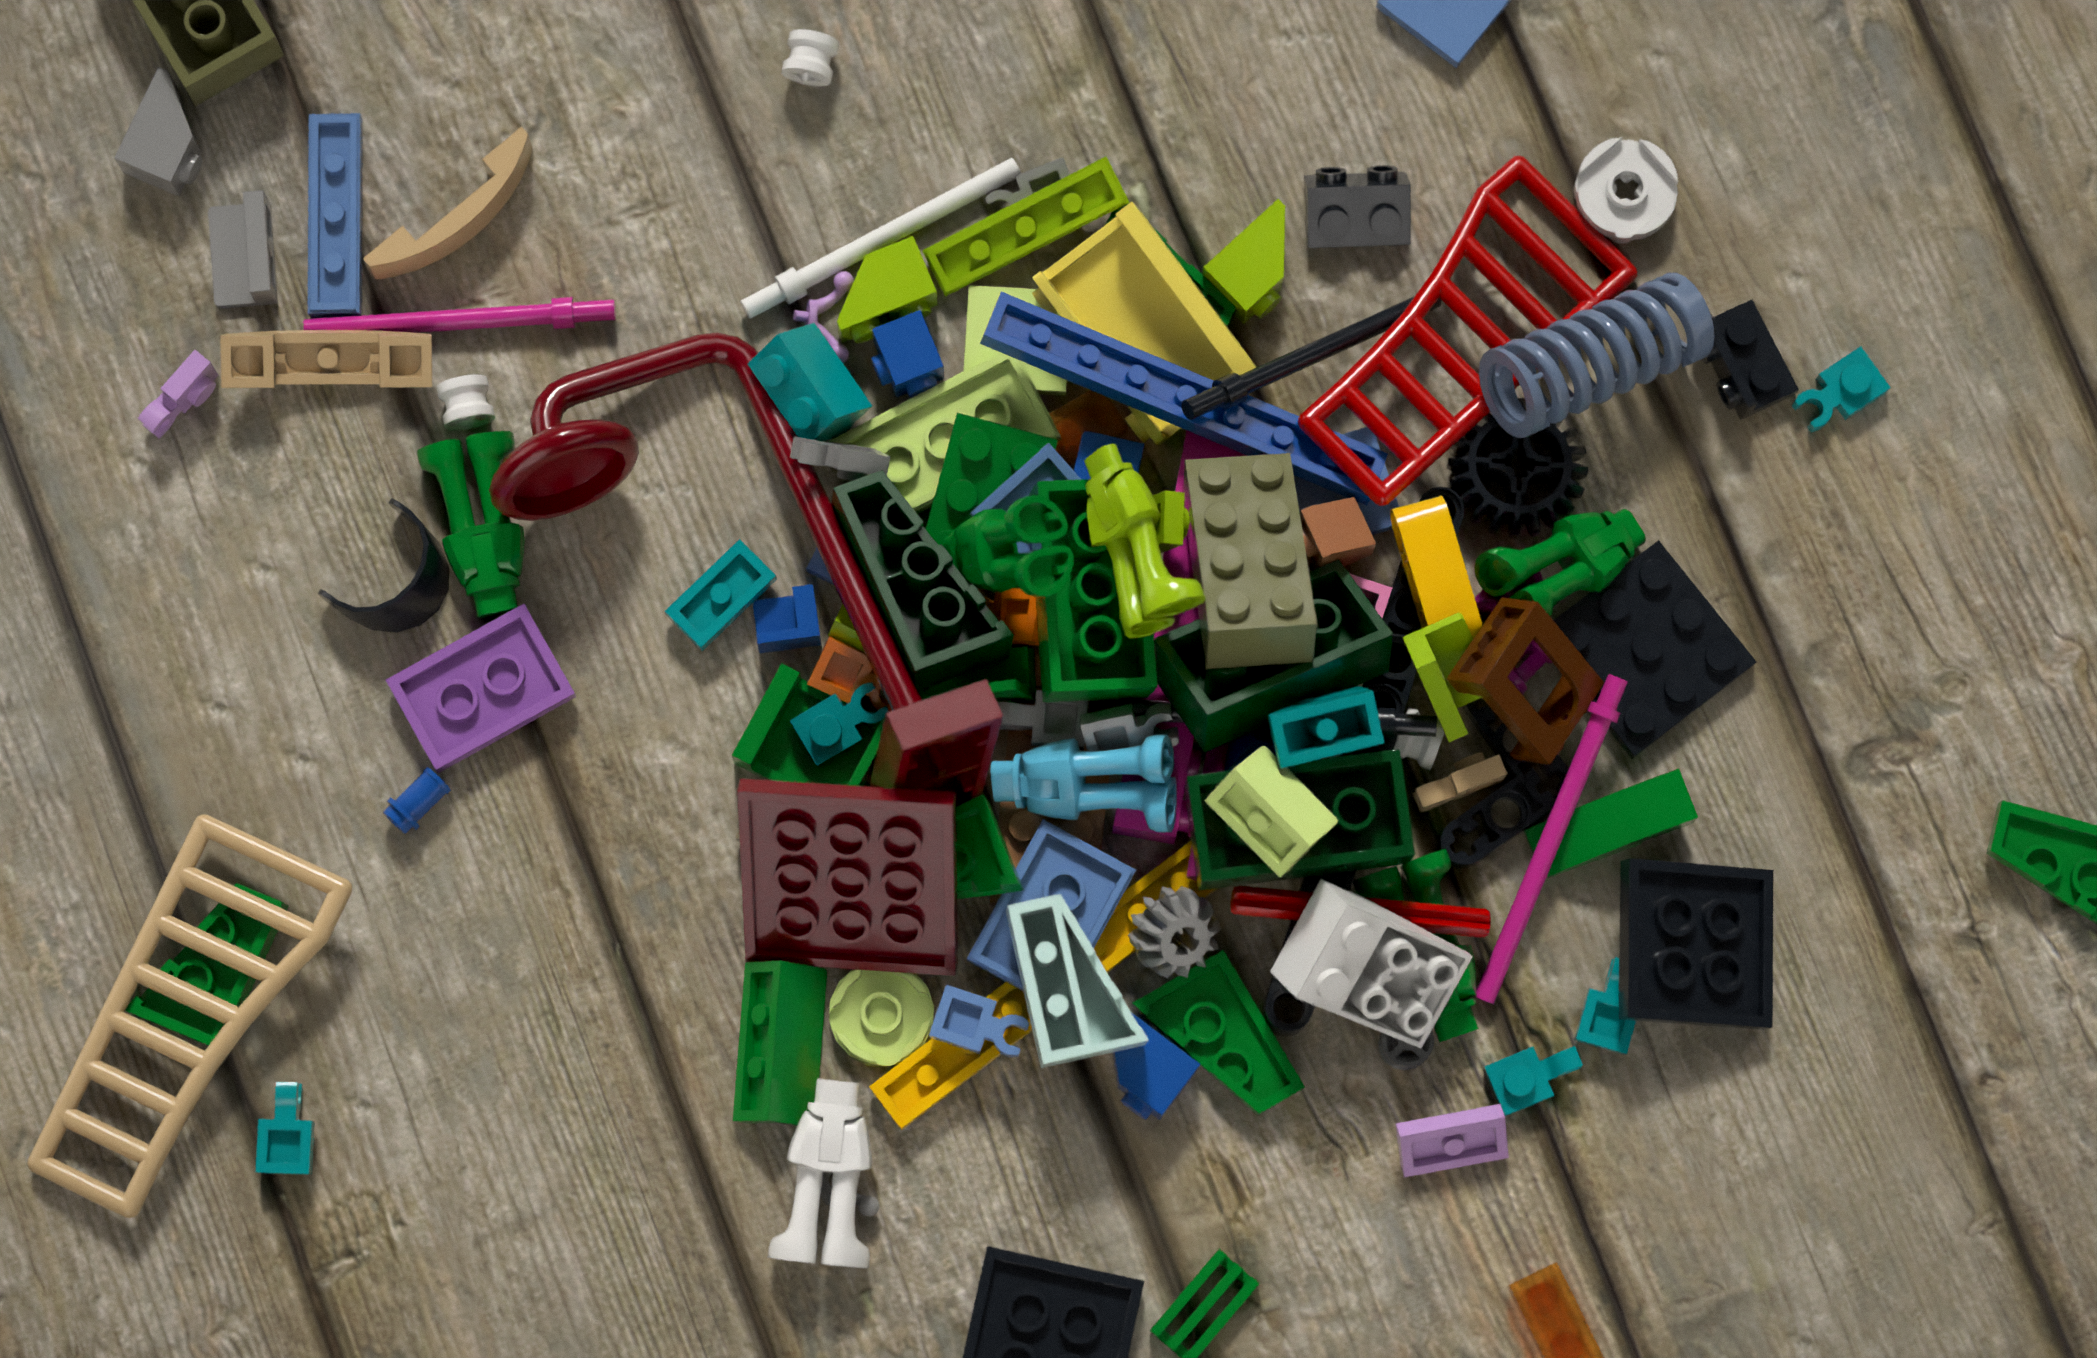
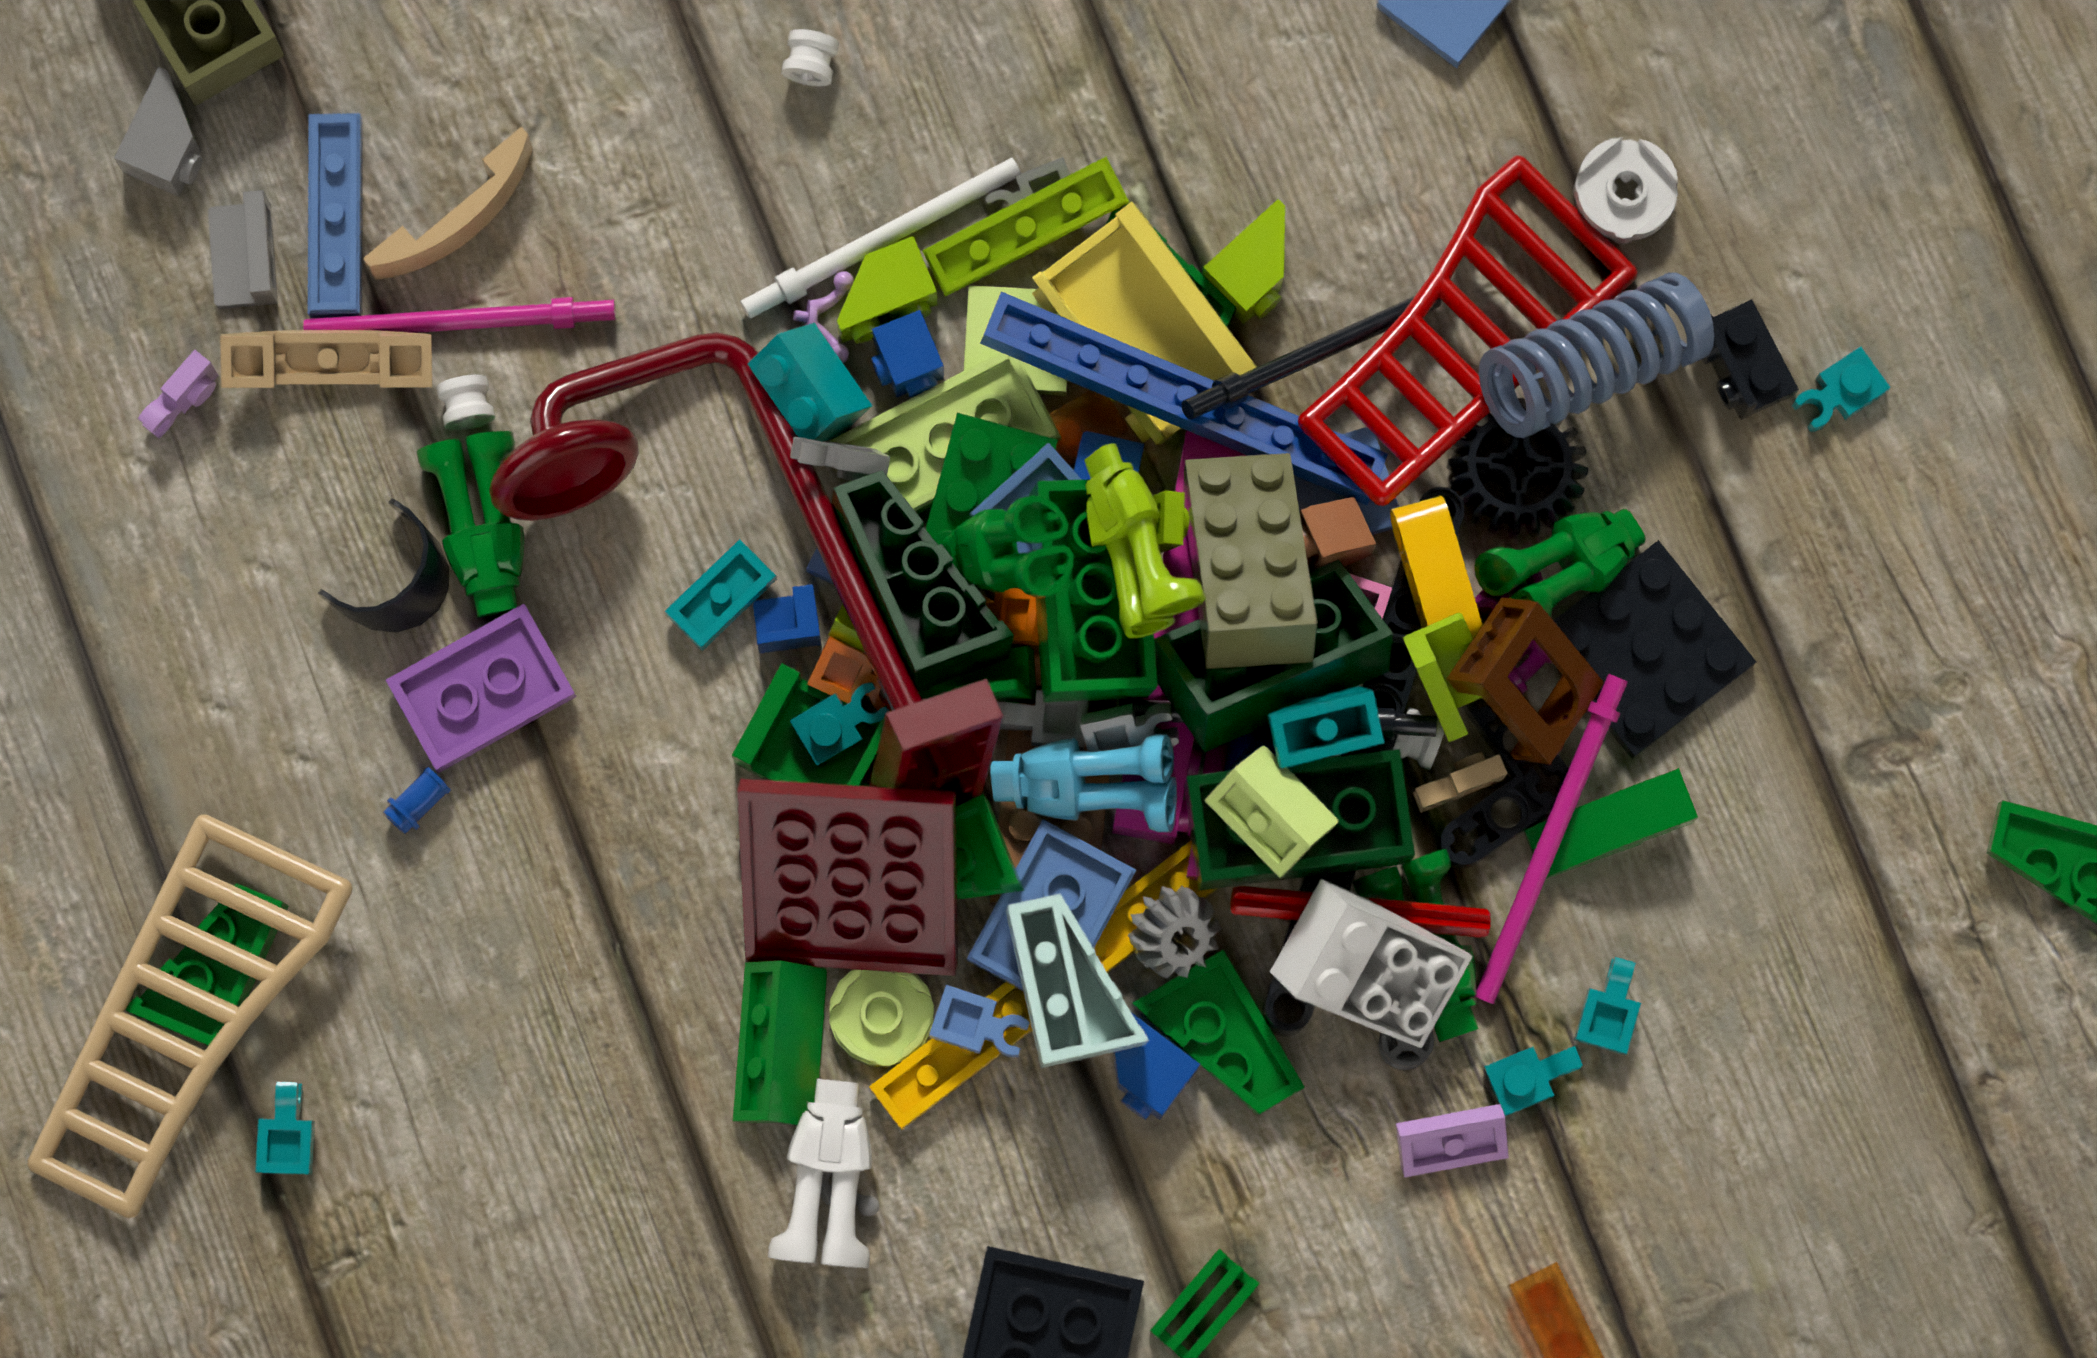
(1358, 207): black bracket -> none
(1696, 944): black plate -> none

